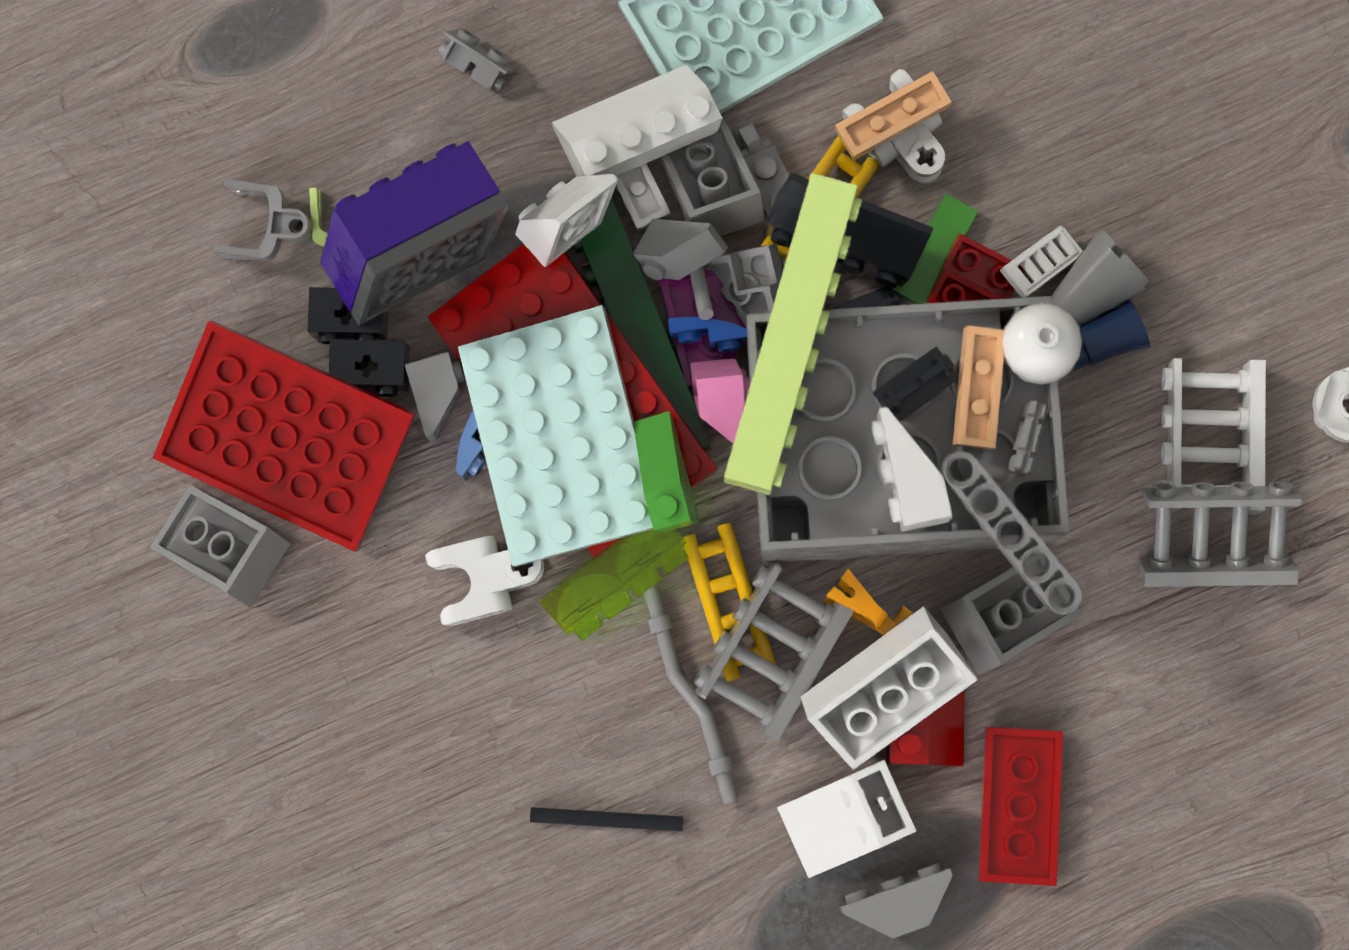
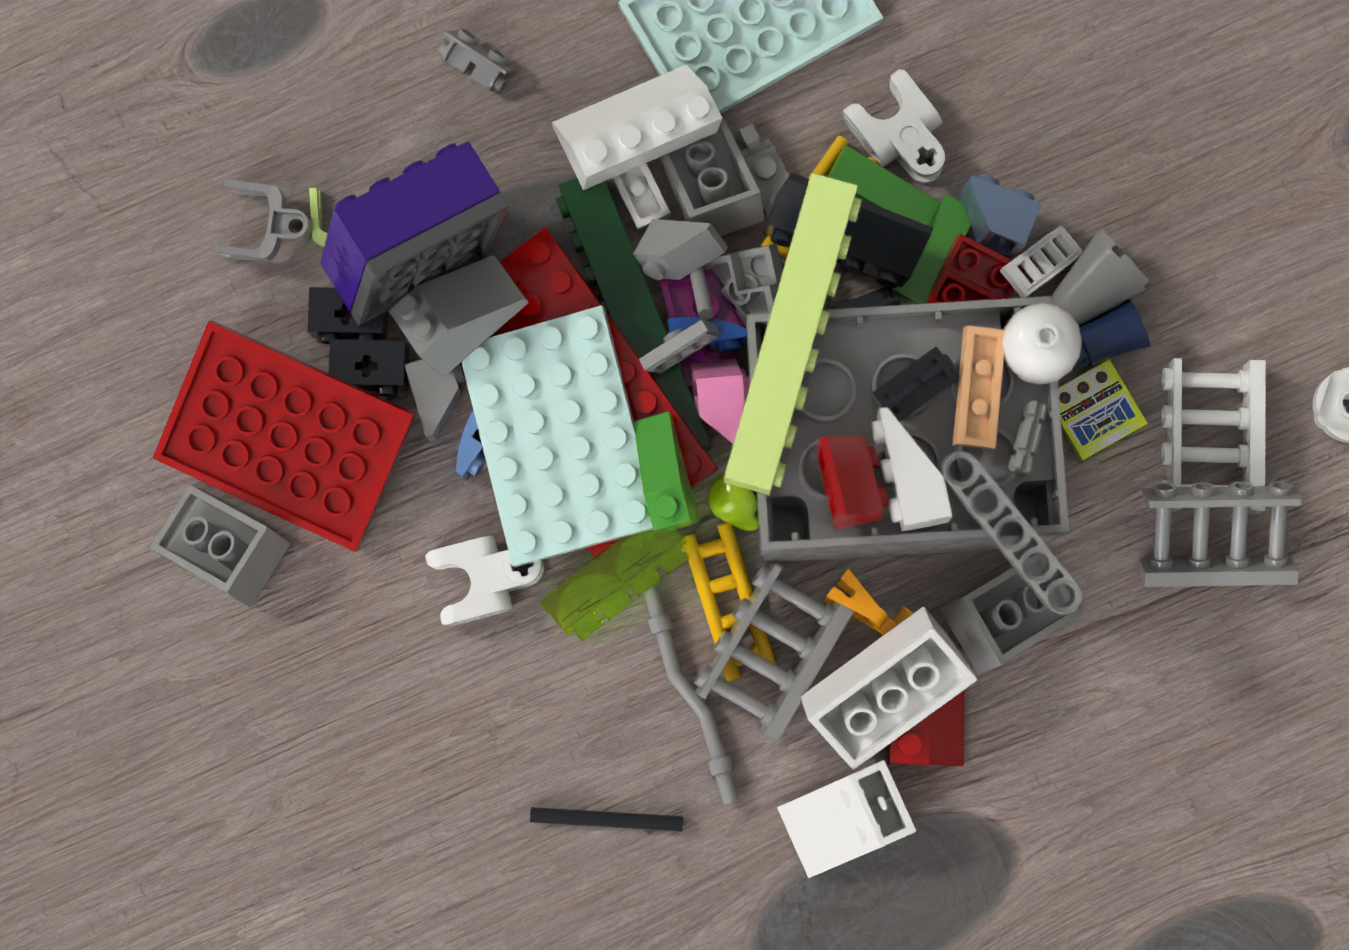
(458, 312): none -> light grey slope
(565, 216): white slope -> none
(679, 346): none -> light grey plate
(733, 504): none -> lime hair
(850, 480): none -> red slope
(883, 187): none -> bright green tile
(893, 115): light nougat plate -> none
(901, 904): light grey slope -> none
(997, 215): none -> sand blue slope
(1020, 806): red plate -> none
(1097, 410): none -> tile

